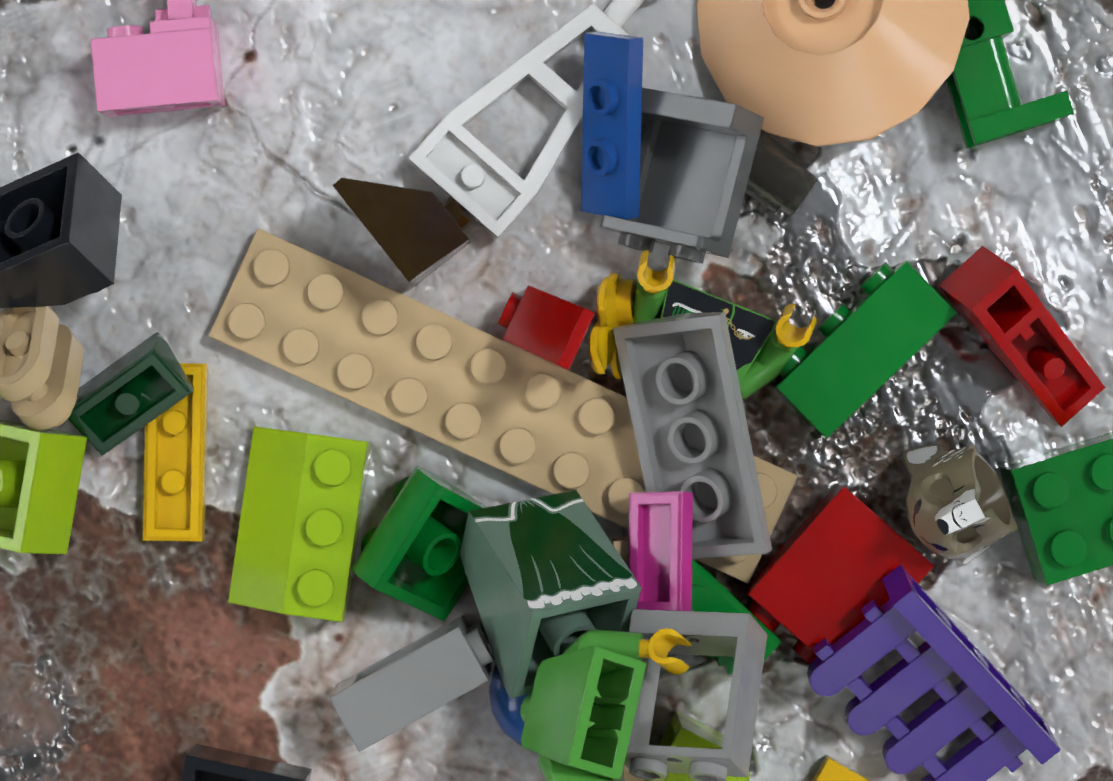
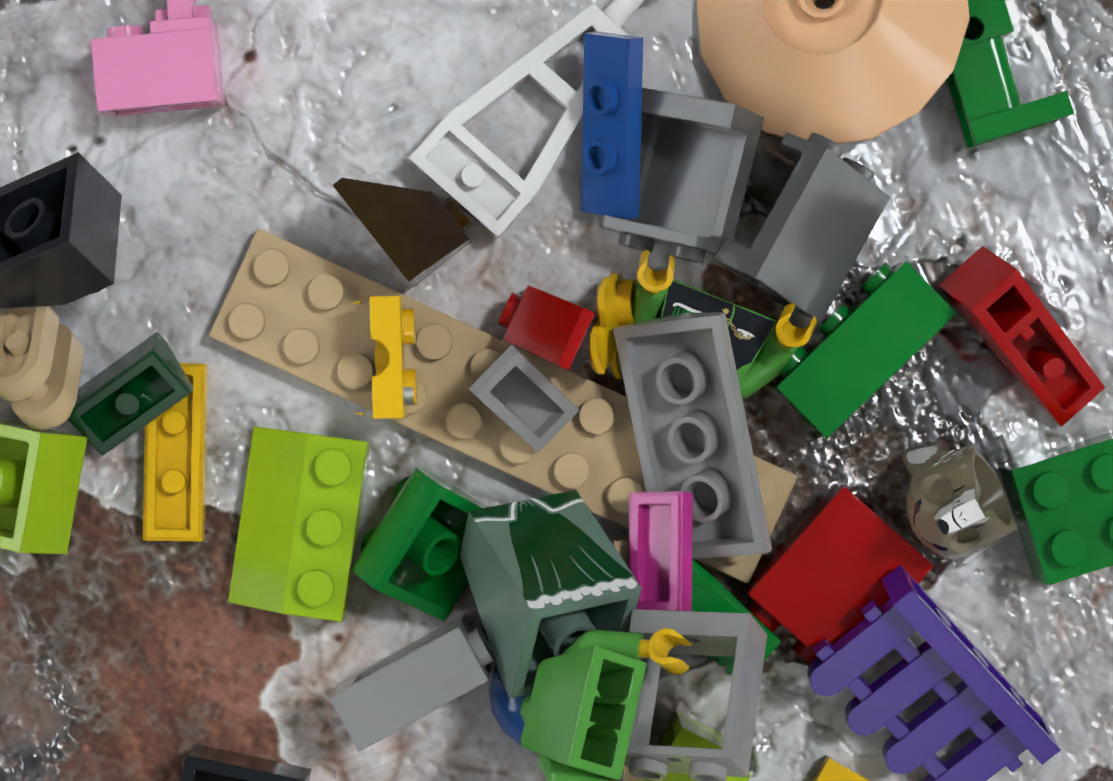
(392, 329): none -> yellow piece
(524, 398): none -> light grey slope
(811, 229): none -> dark grey panel

